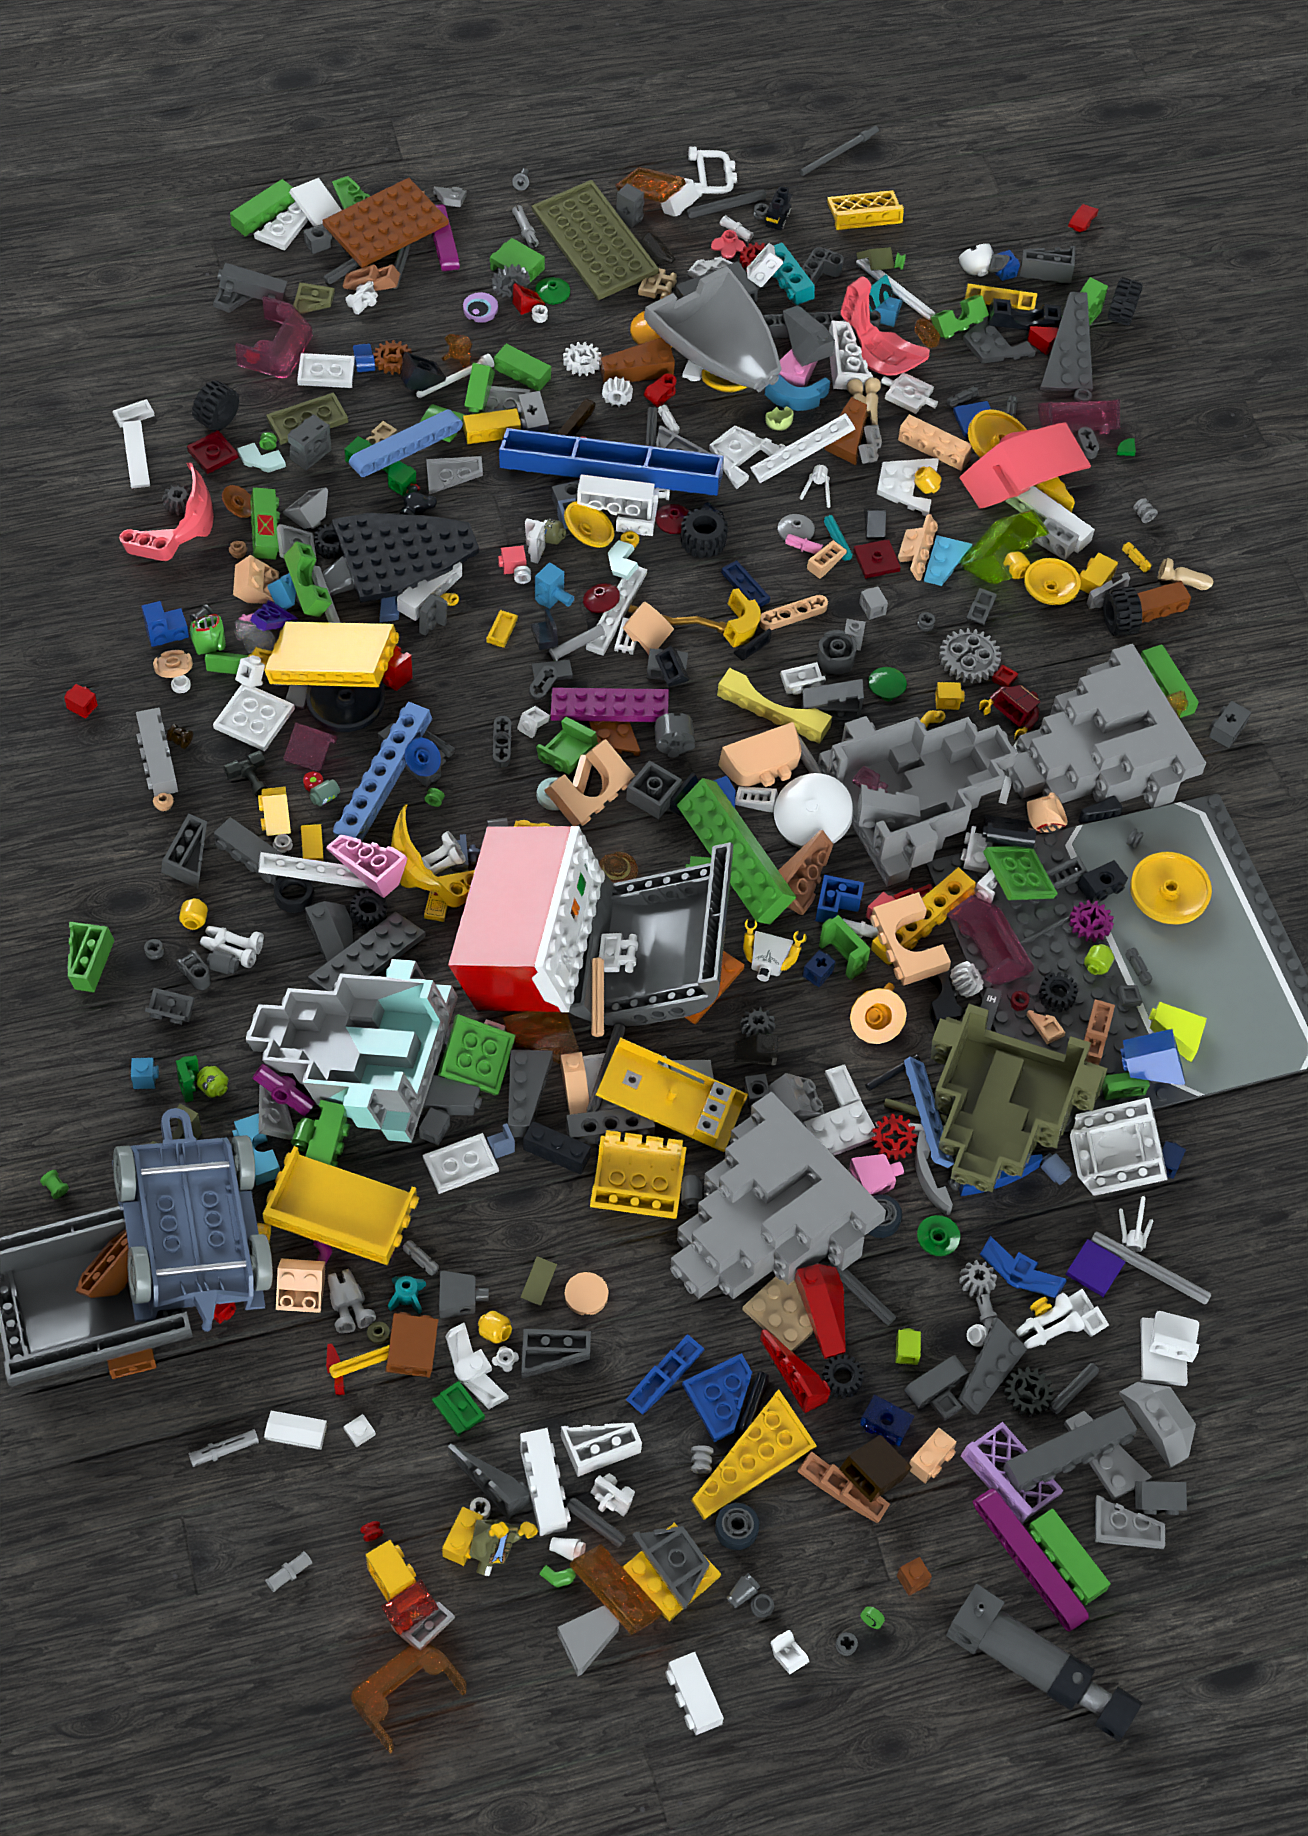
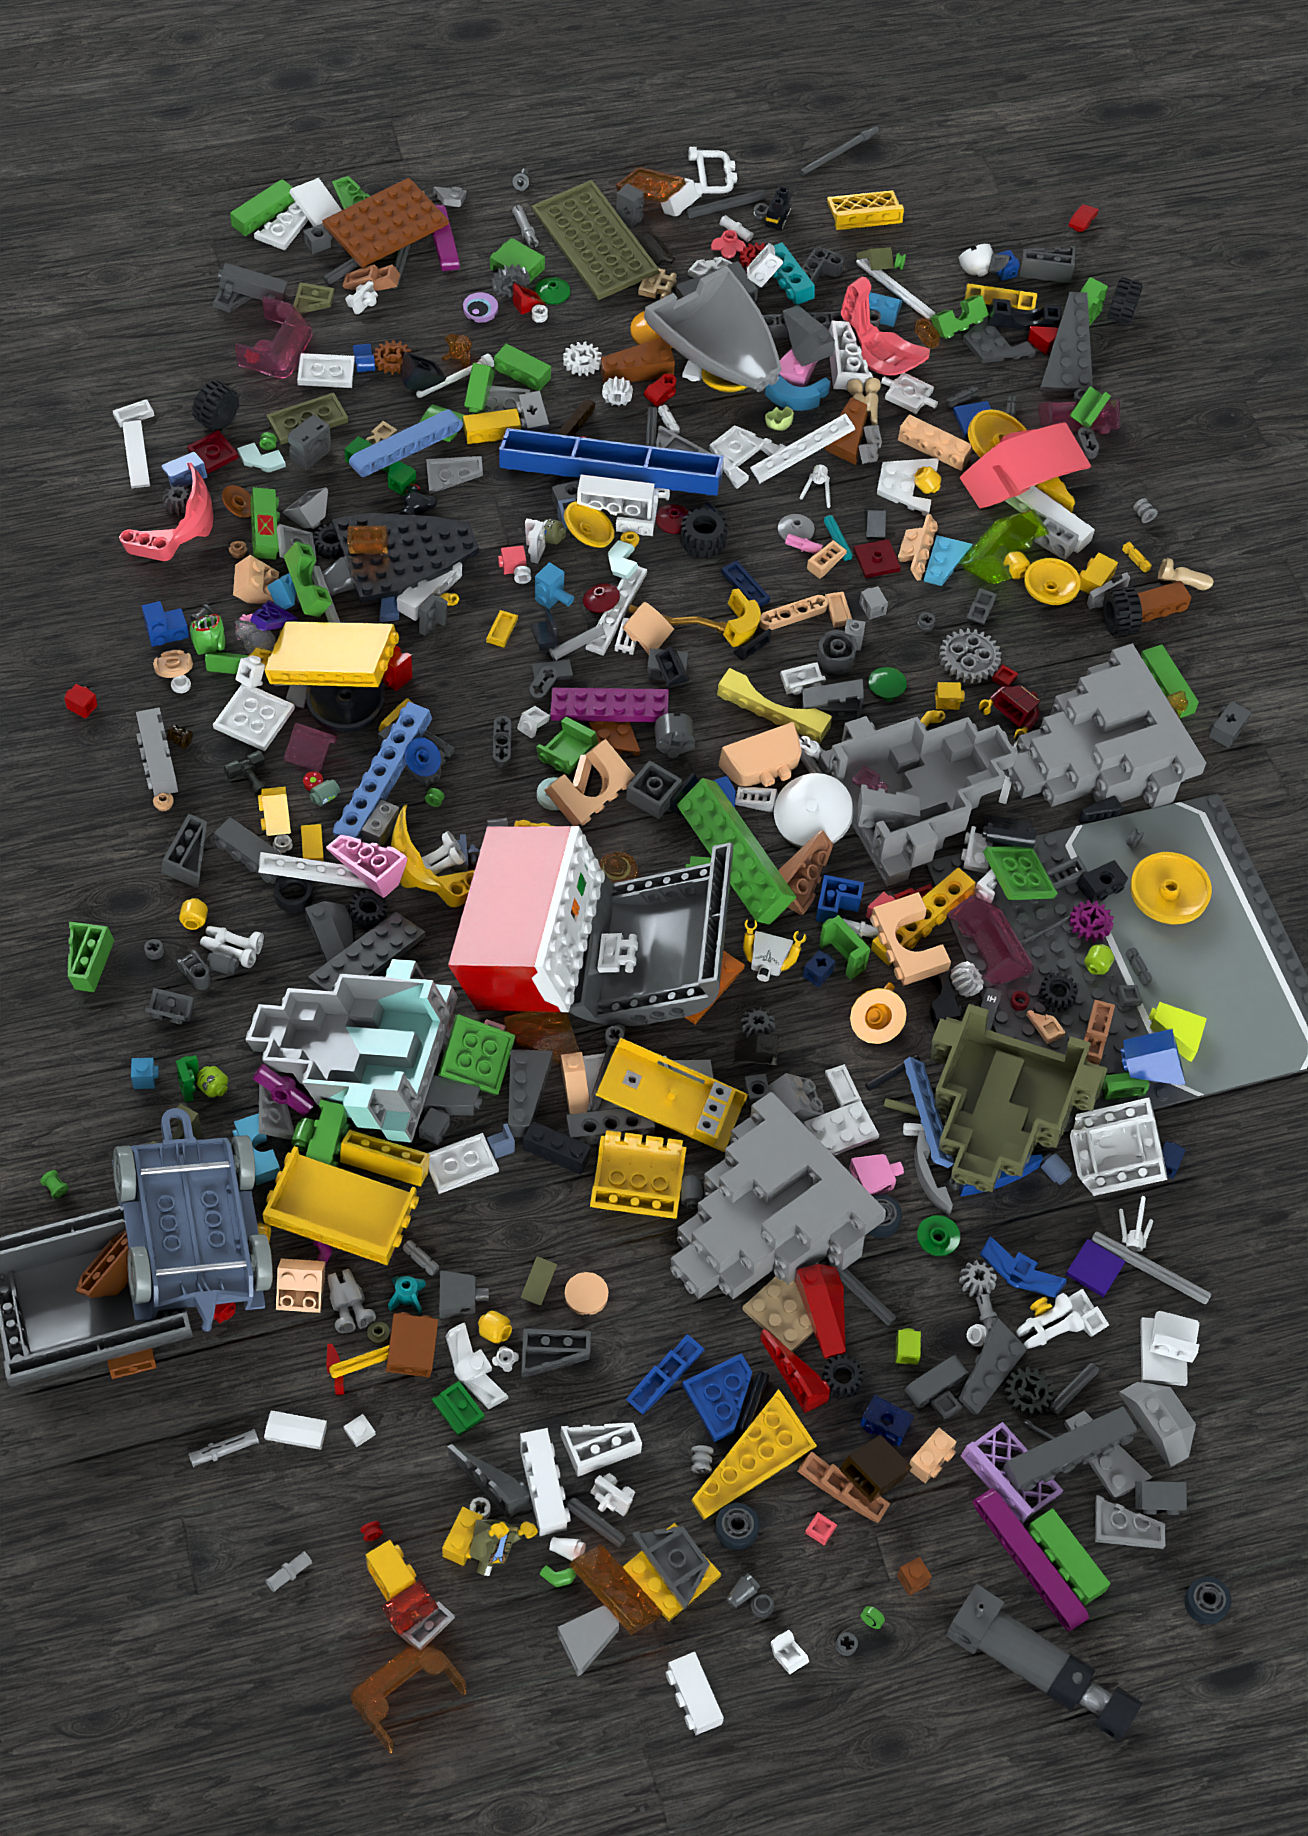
(179, 472): none -> panel
(367, 539): none -> clear orange brick
(380, 823): none -> light grey brick
(384, 1158): none -> yellow brick
(393, 716): none -> yellow tile
(435, 908): yellow tile -> none
(597, 1007): light nougat axle -> none
(613, 1030): none -> dark grey bush
(811, 747): none -> white pin
(821, 1528): none -> coral tile
(838, 609): none -> light nougat tile
(879, 292): slope -> none
(893, 1146): red gear -> none
(1028, 1424): none -> dark grey hinge
(1047, 814): light nougat piece -> none
(1089, 407): none -> bright green panel
(1127, 447): green tile -> none
(1204, 1612): none -> wheel

